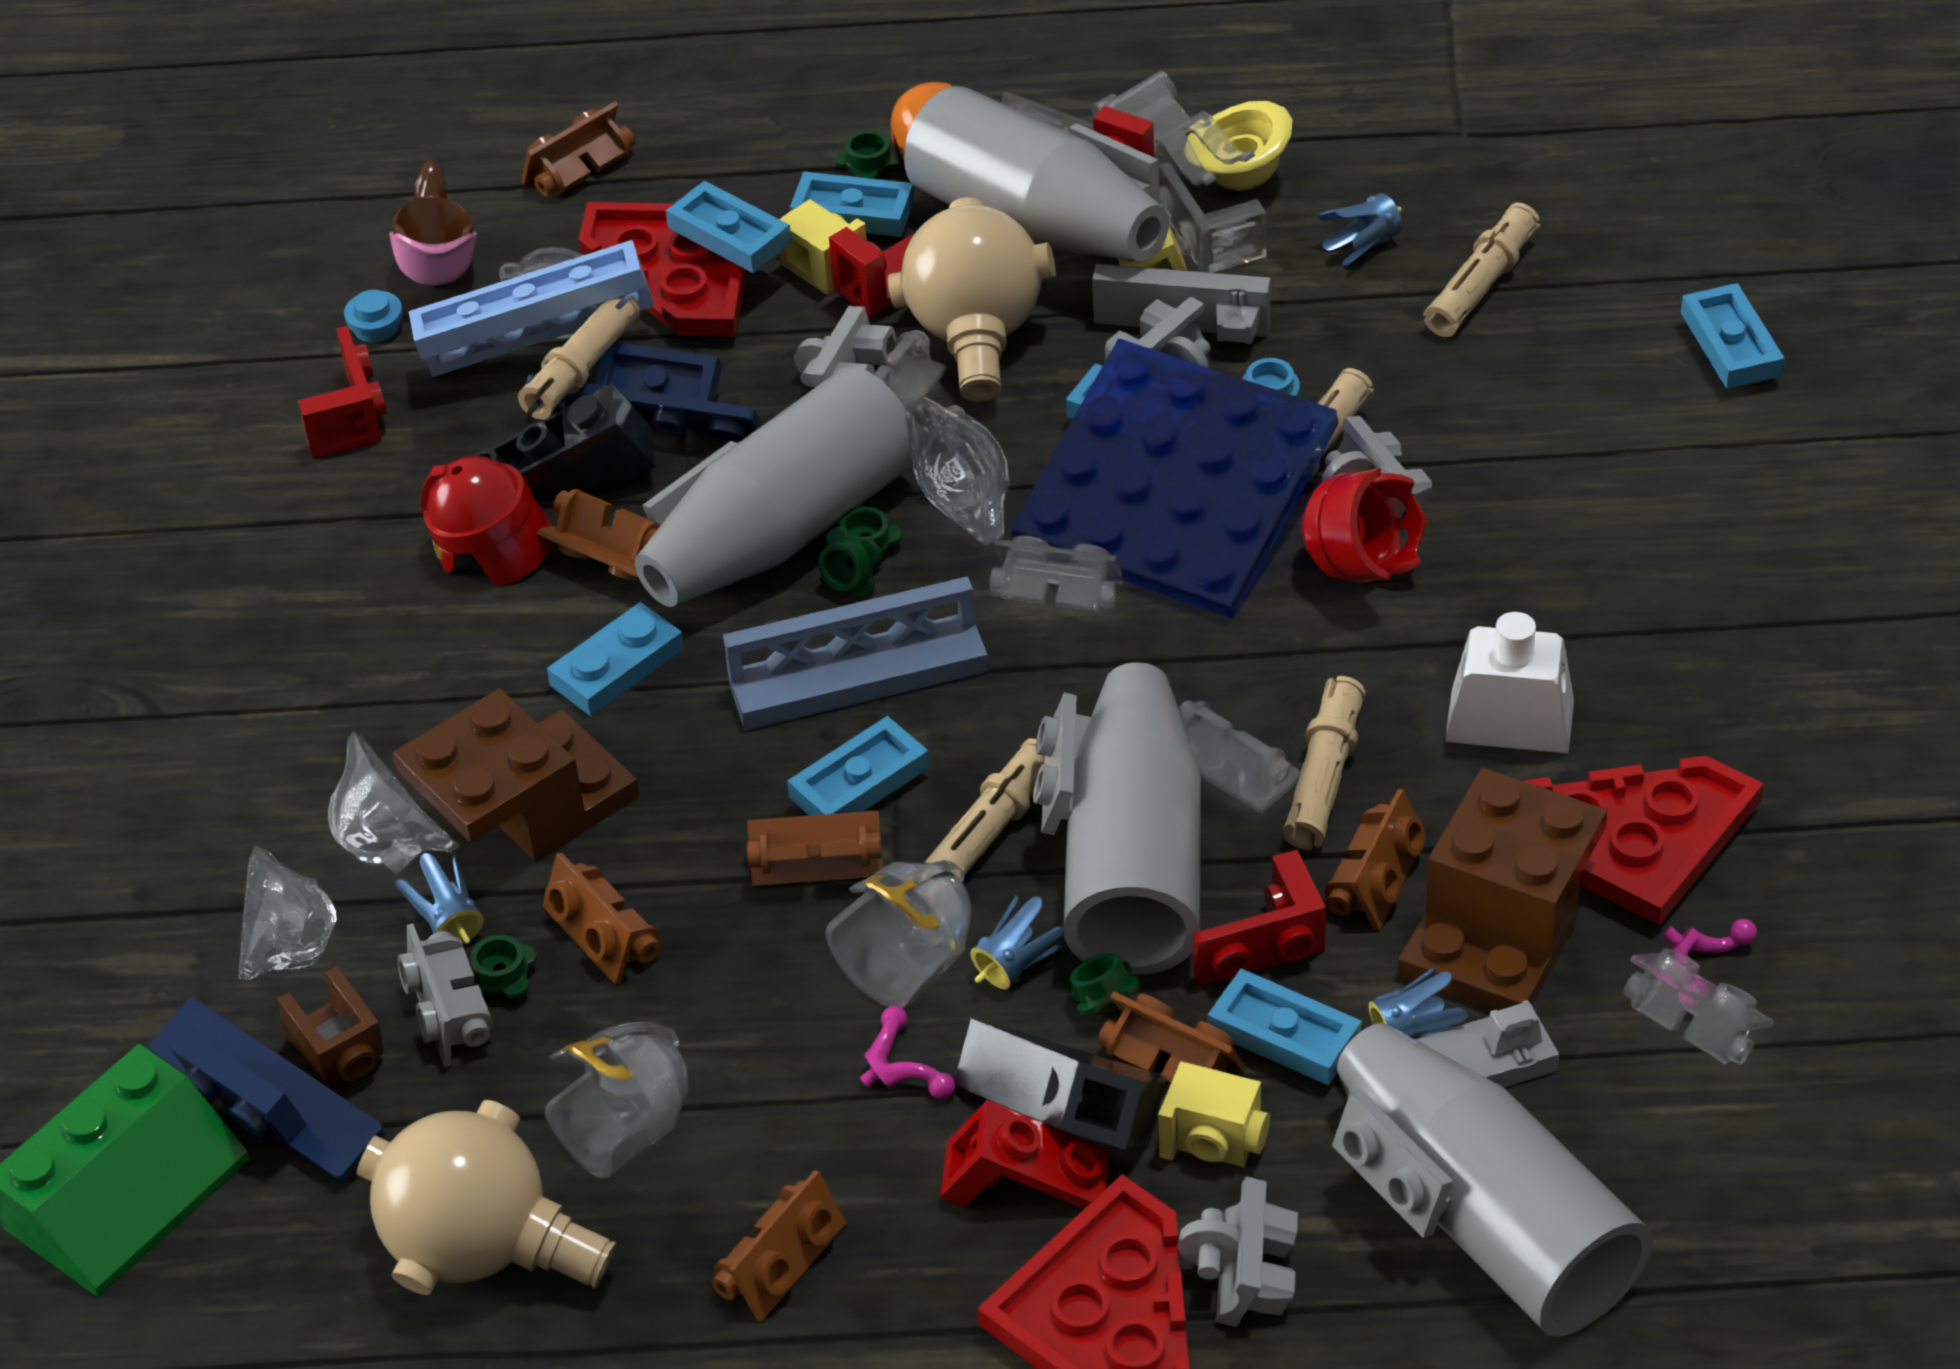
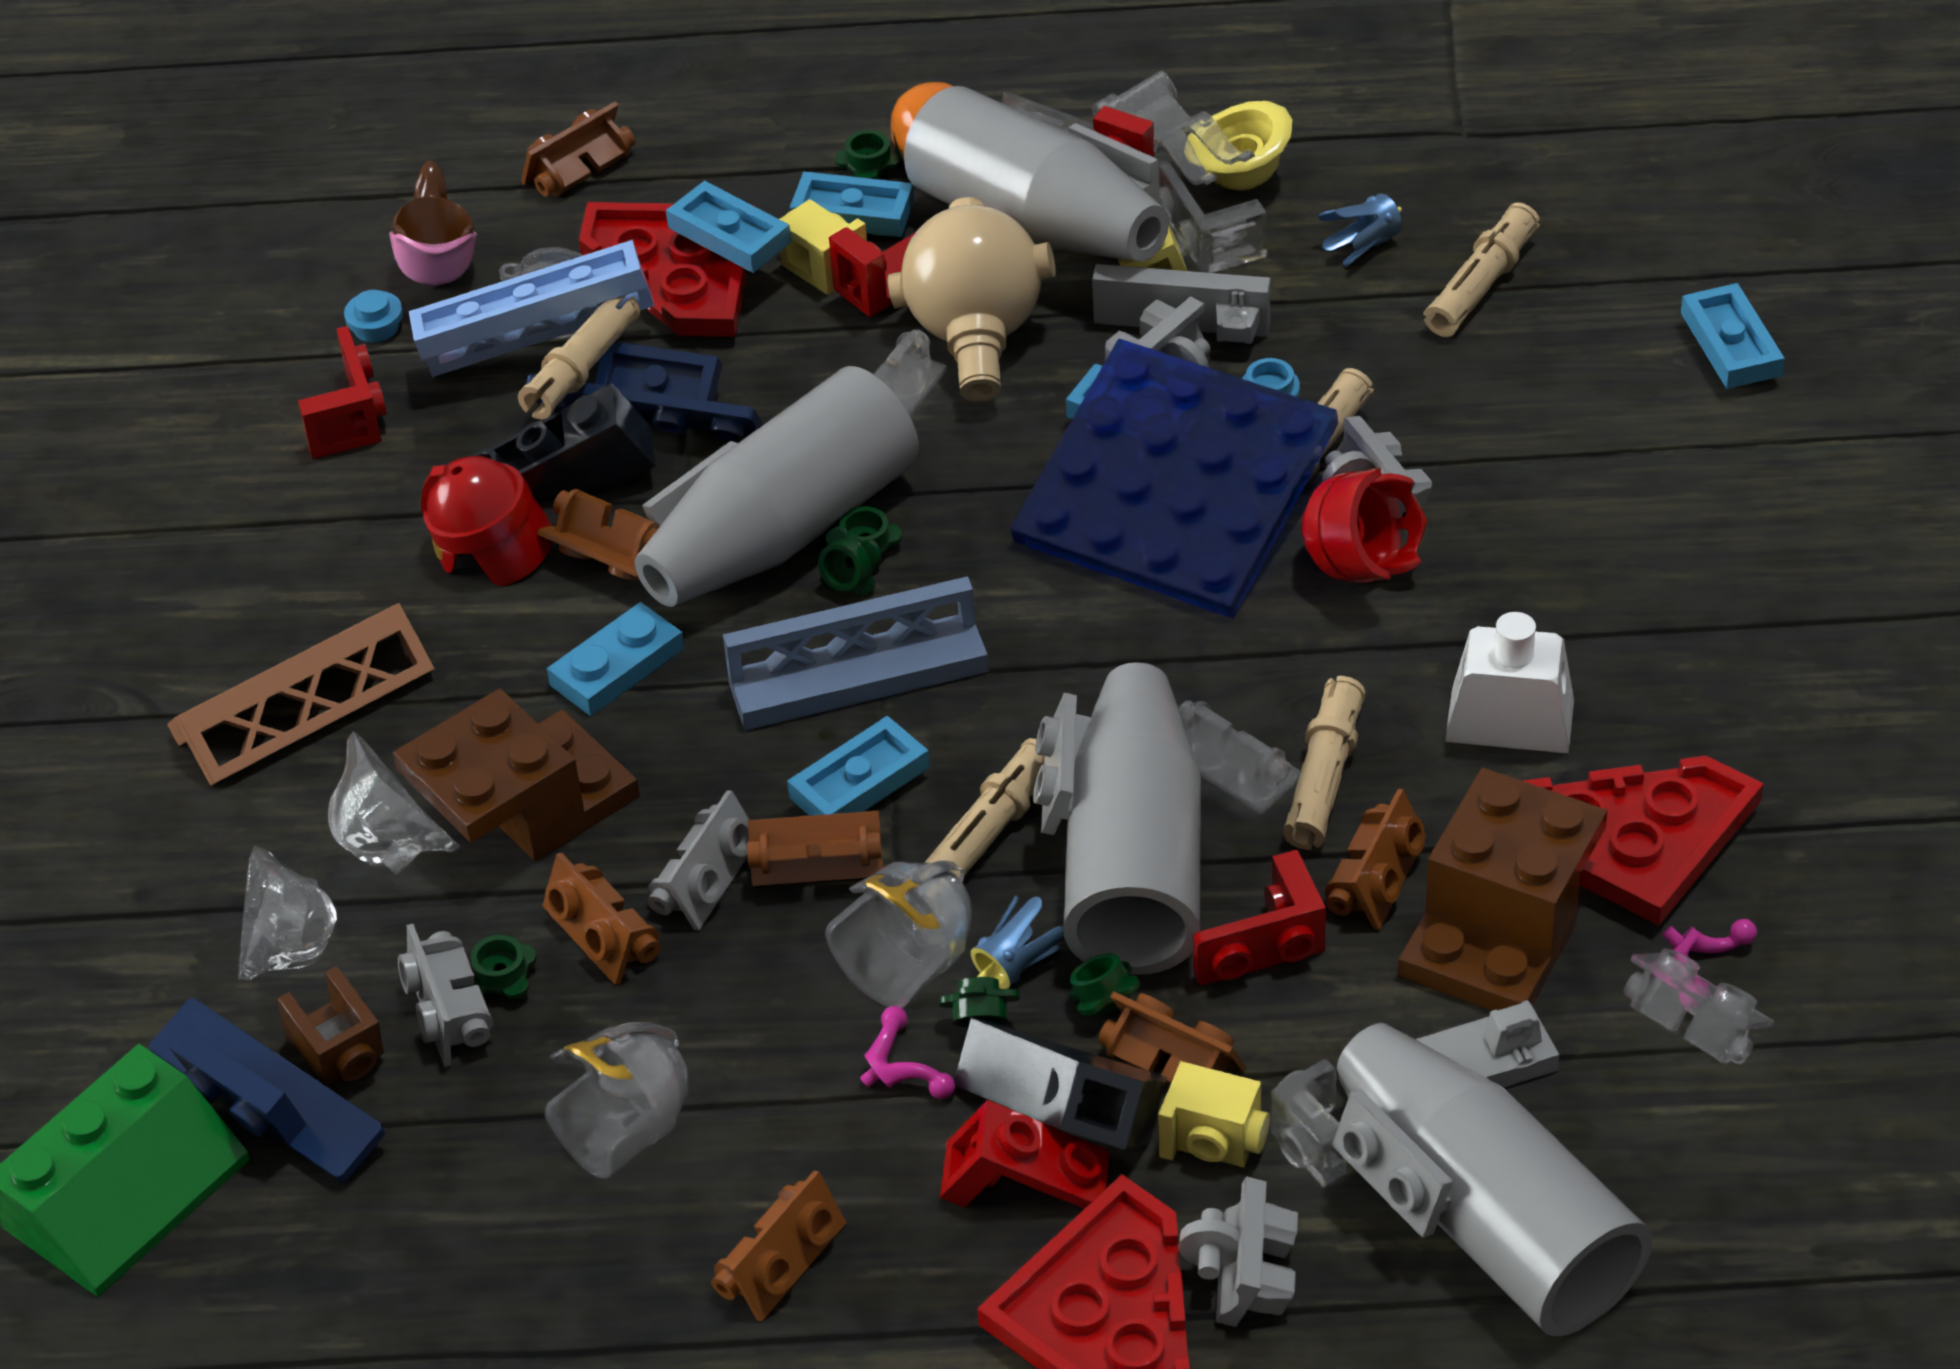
(284, 676): none -> nougat fence
(453, 907): flat silver piece -> none
(467, 1199): tan piece -> none
(707, 864): none -> light grey hinge
(850, 344): light grey hips -> none
(959, 467): clear hat -> none
(979, 999): none -> dark green plate
(1083, 574): clear hinge -> none
(1284, 1025): dark azure plate -> none
(1304, 1122): none -> clear bracket
(1414, 1008): flat silver piece -> none

